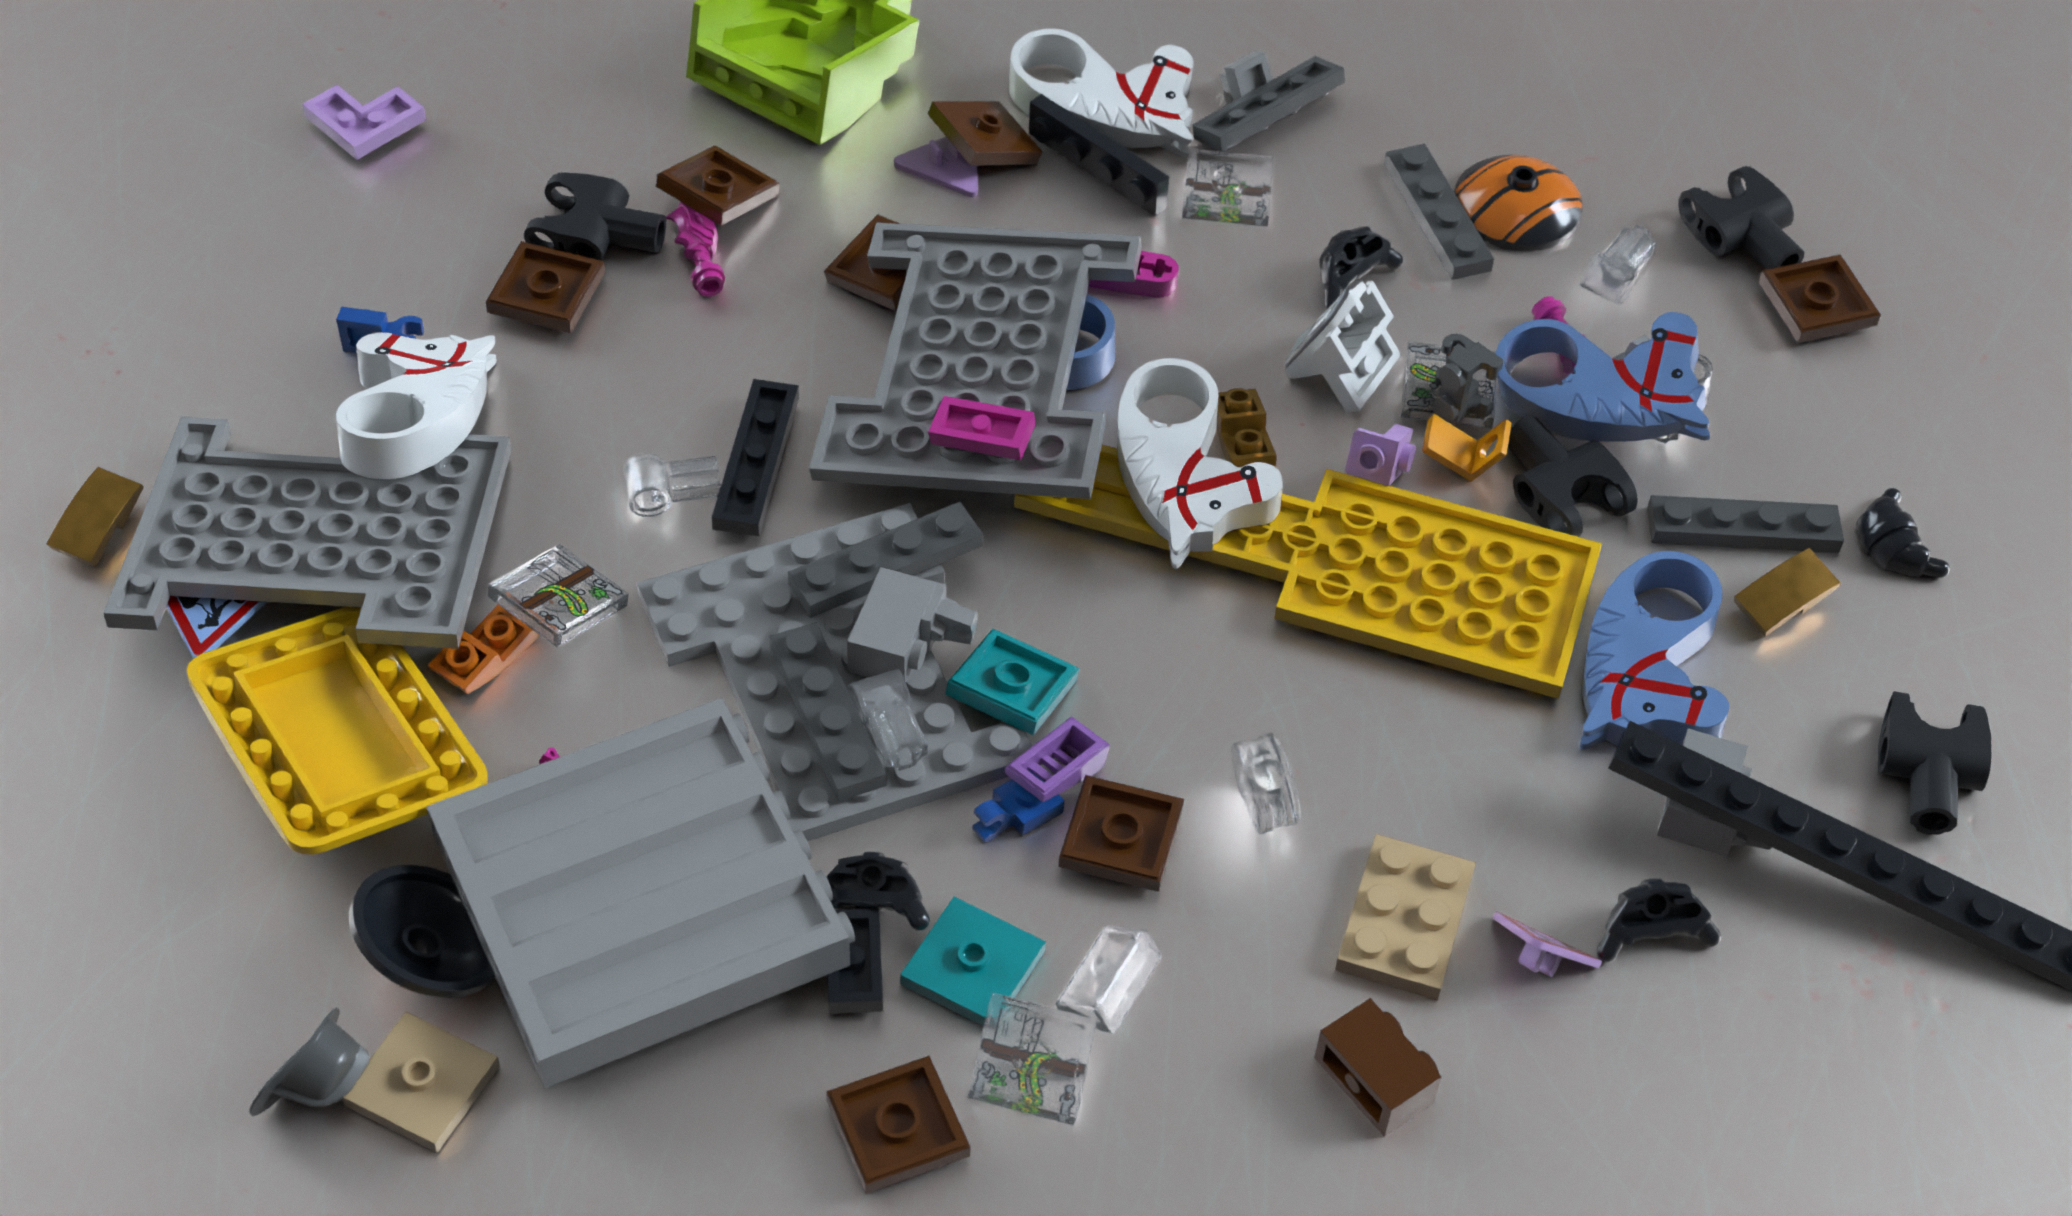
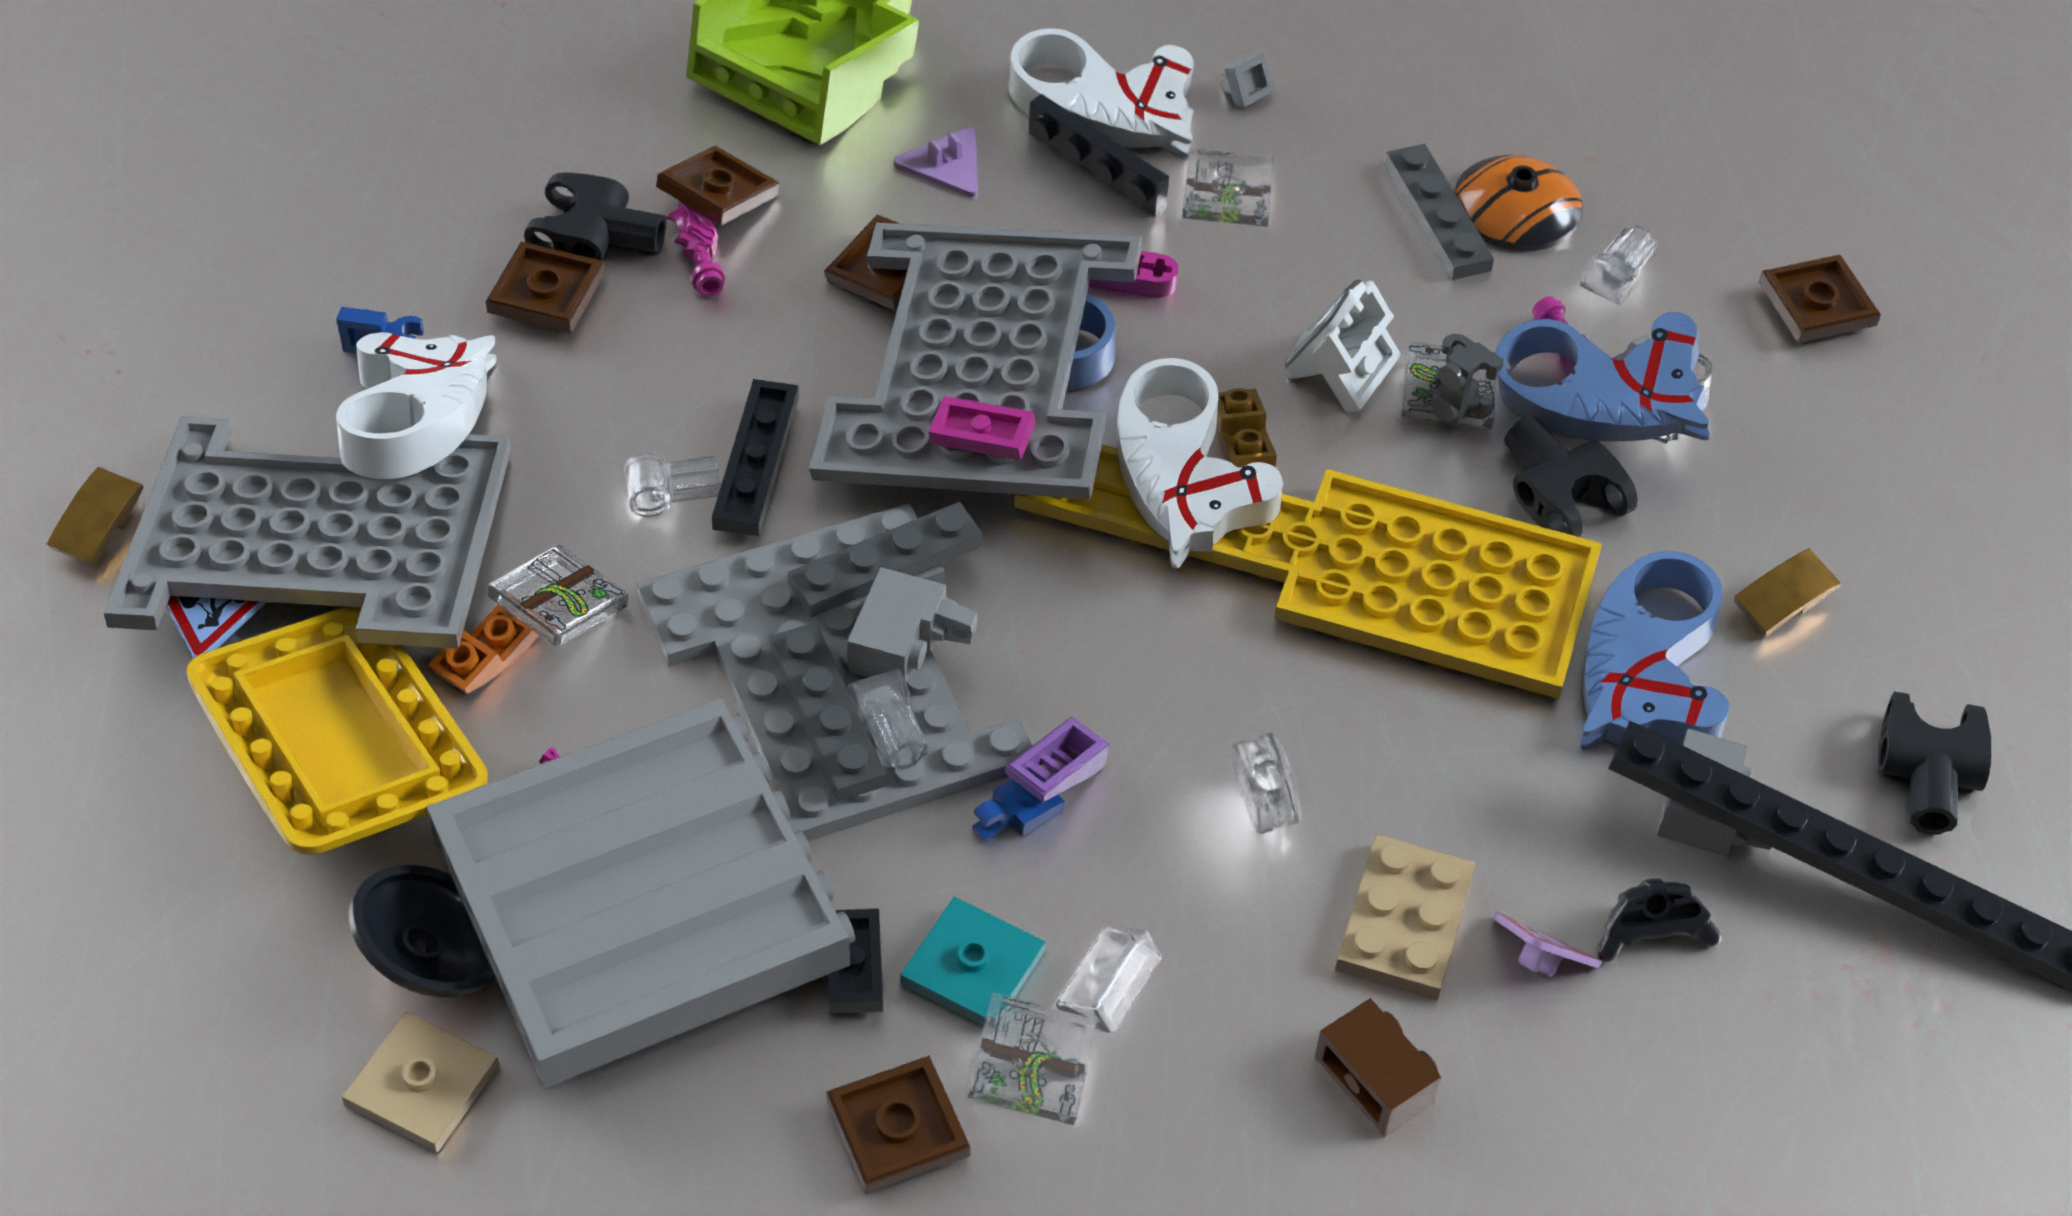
(319, 1071): dark grey piece -> none
(365, 127): lavender plate -> none
(876, 883): black piece -> none
(984, 132): reddish brown plate -> none
(1012, 681): teal plate -> none
(1121, 833): reddish brown plate -> none
(1268, 104): dark grey plate -> none
(1352, 256): black piece -> none
(1381, 456): lavender bracket -> none
(1461, 451): light orange bracket -> none
(1745, 524): dark grey plate -> none
(1748, 220): black connector -> none
(1894, 541): black piece -> none

